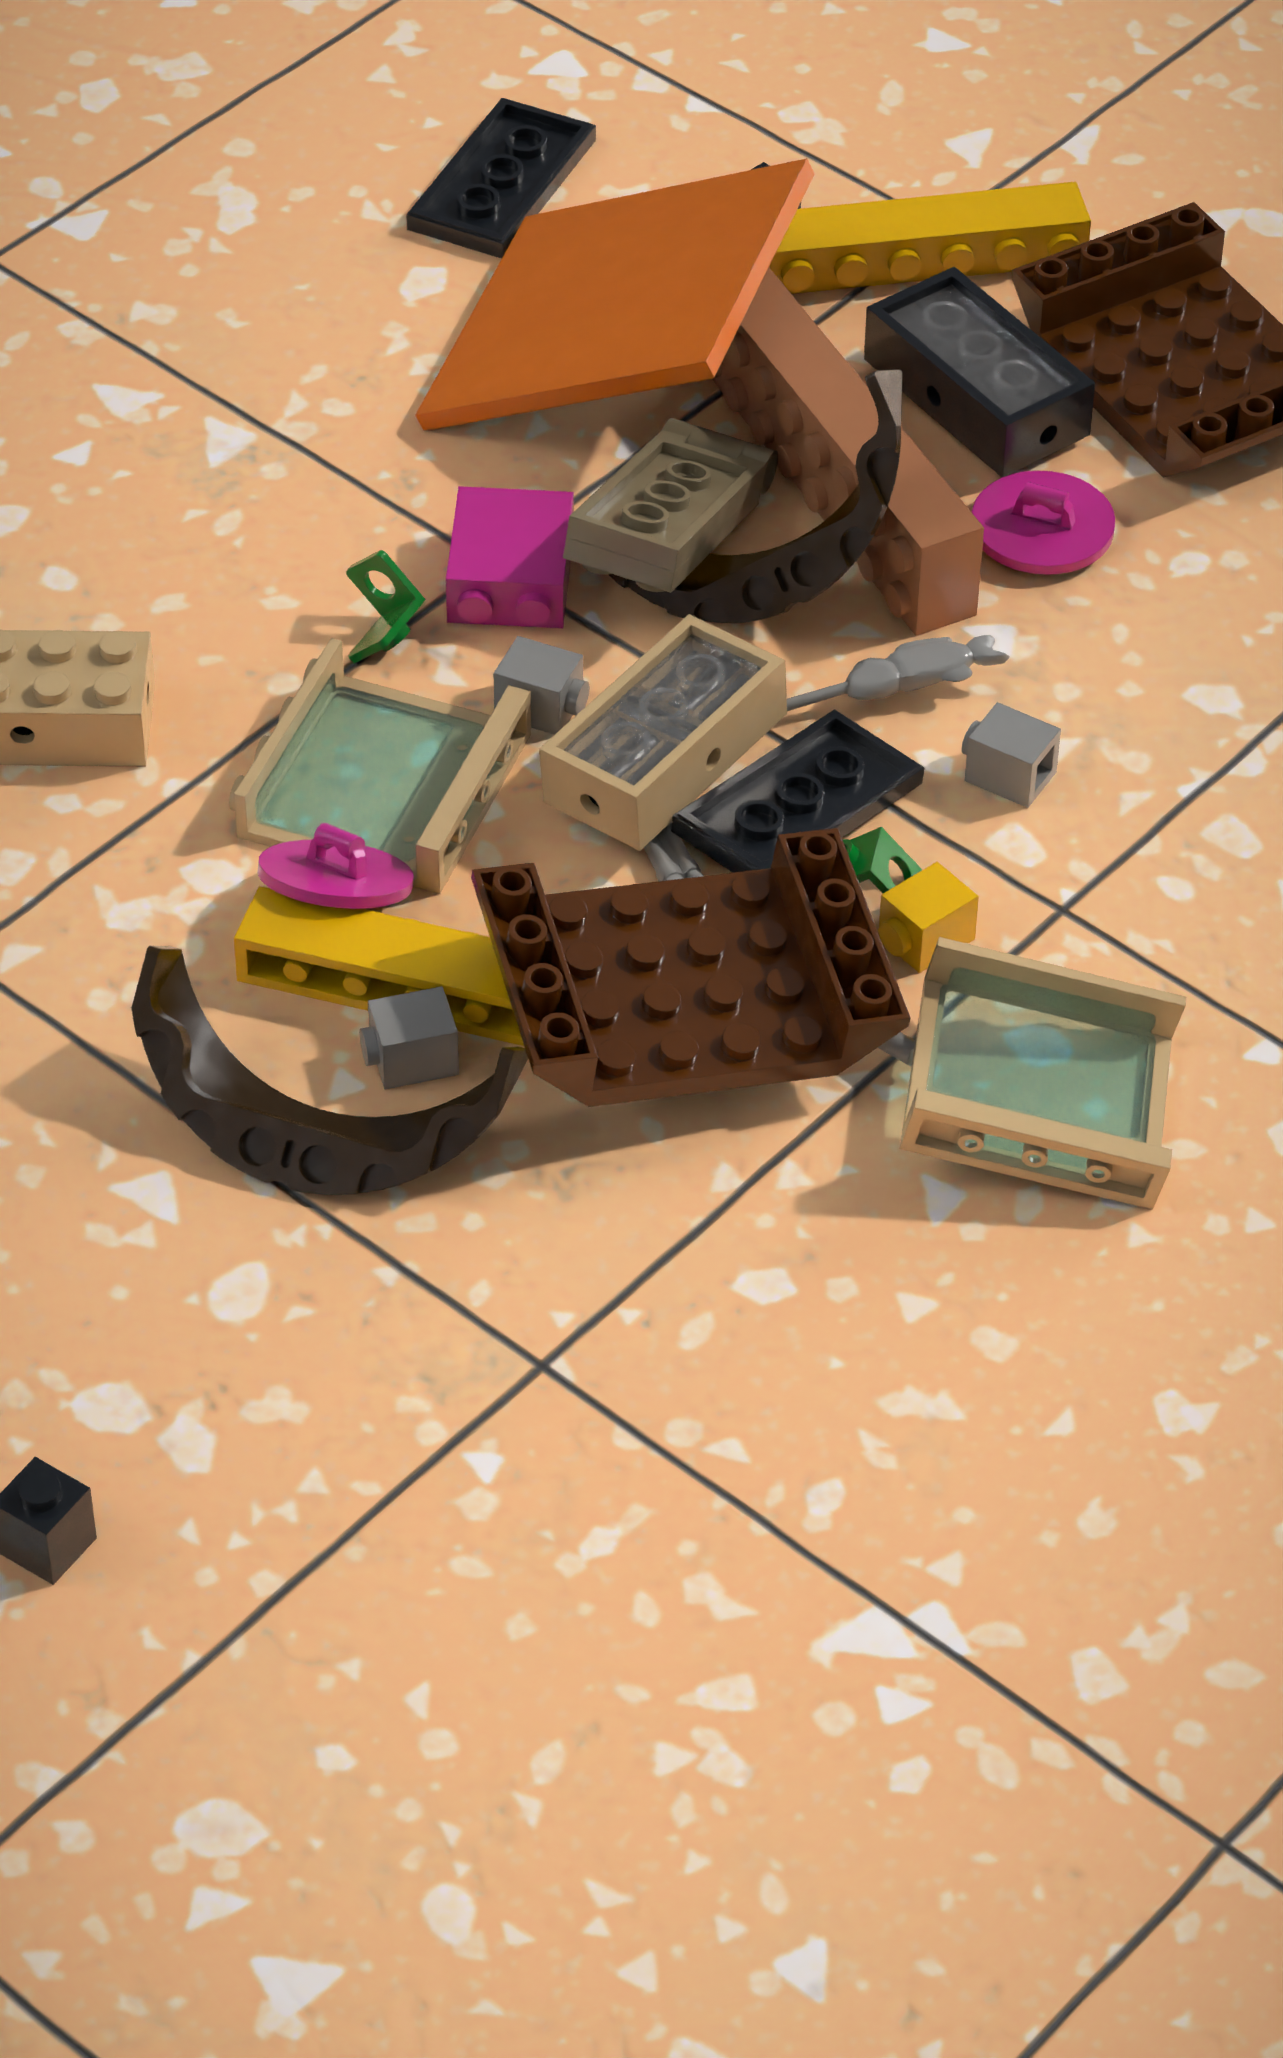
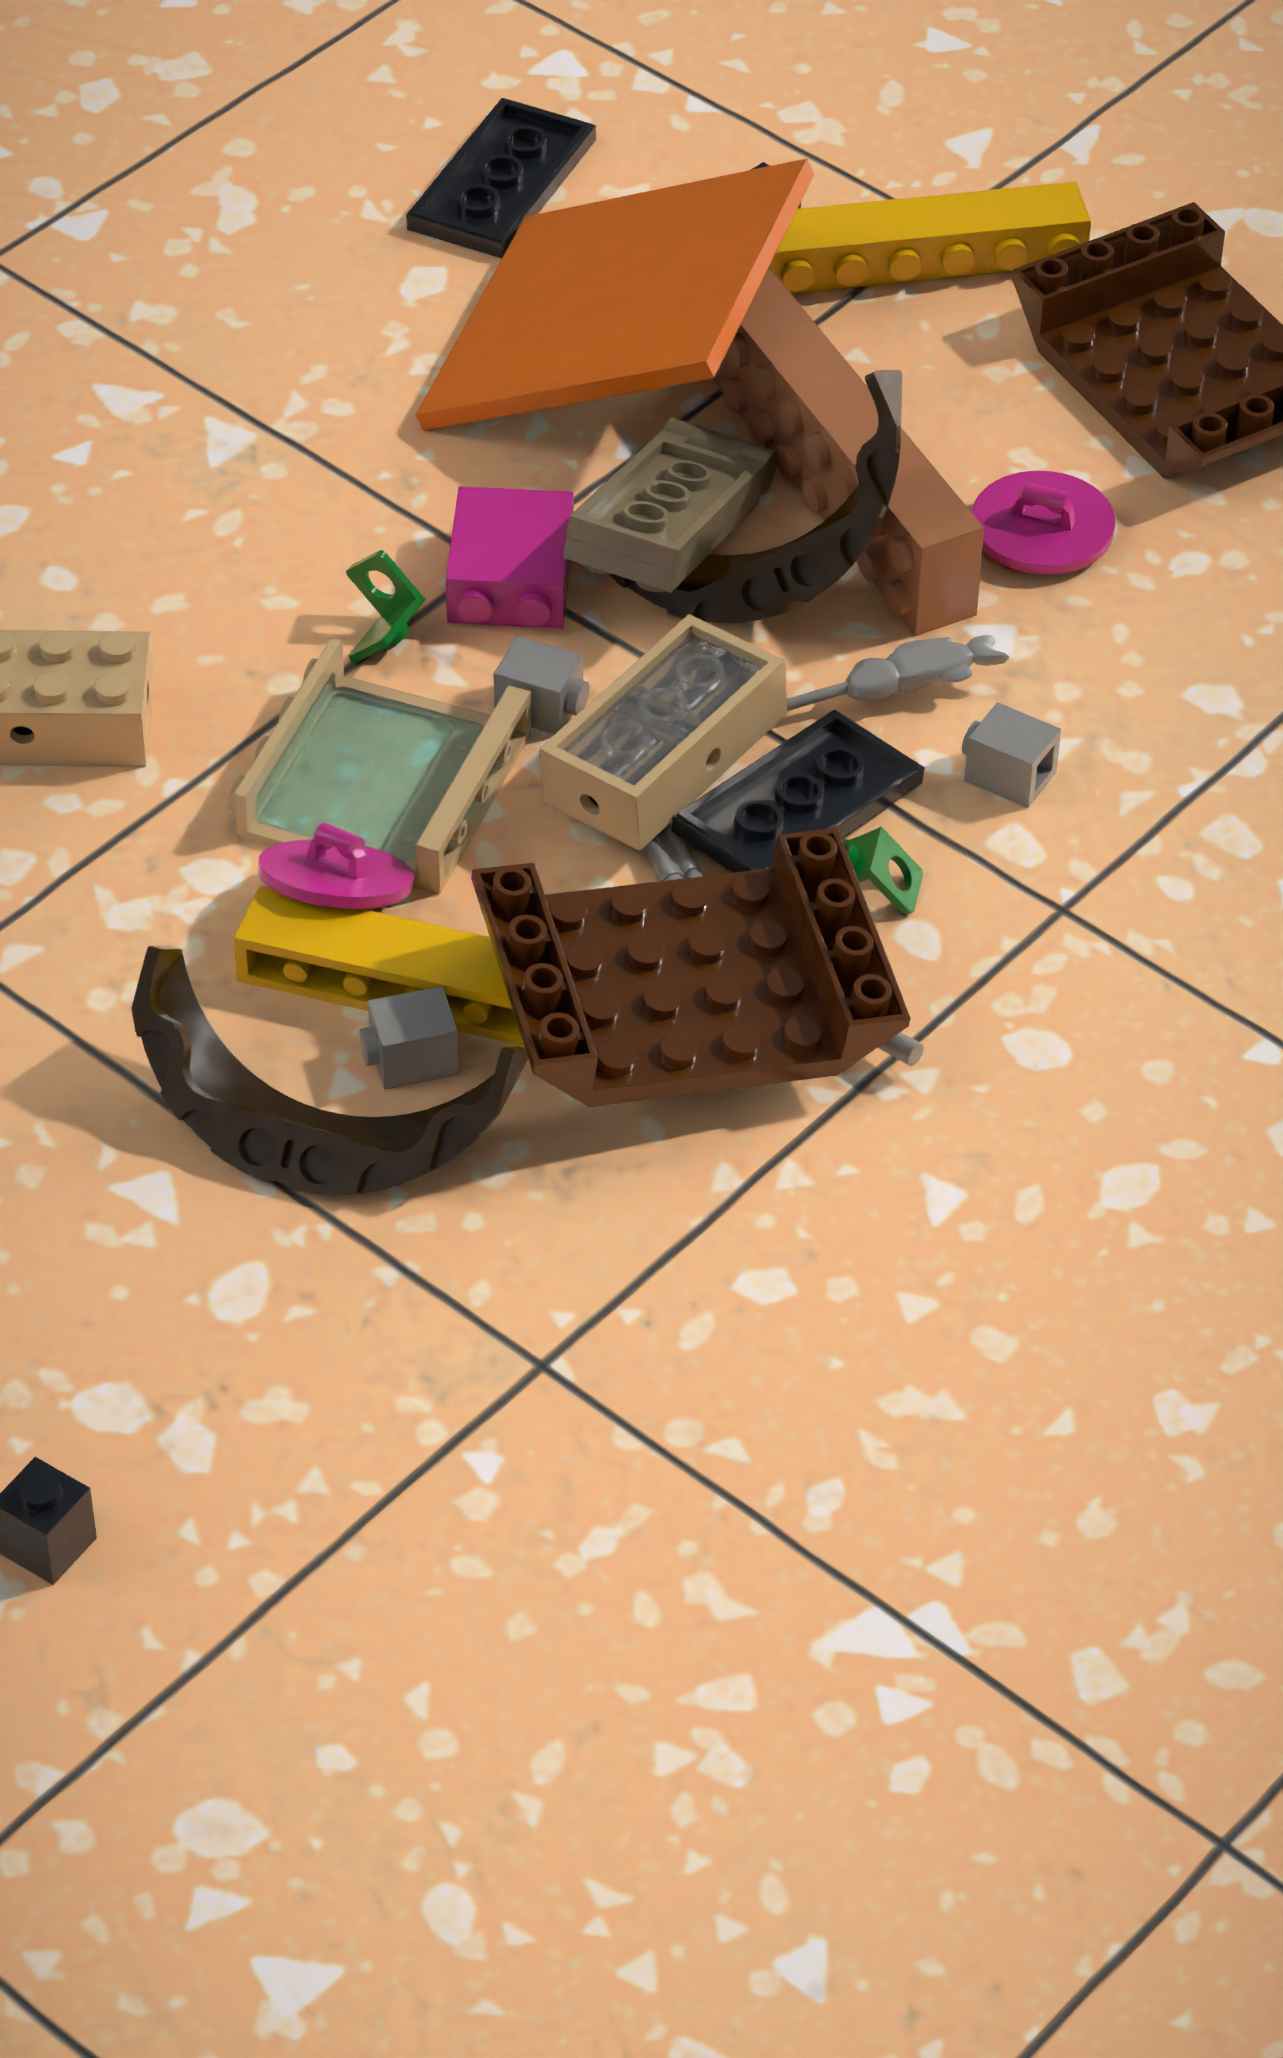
(922, 911): yellow brick -> none
(979, 371): black brick -> none
(1042, 1073): panel -> none

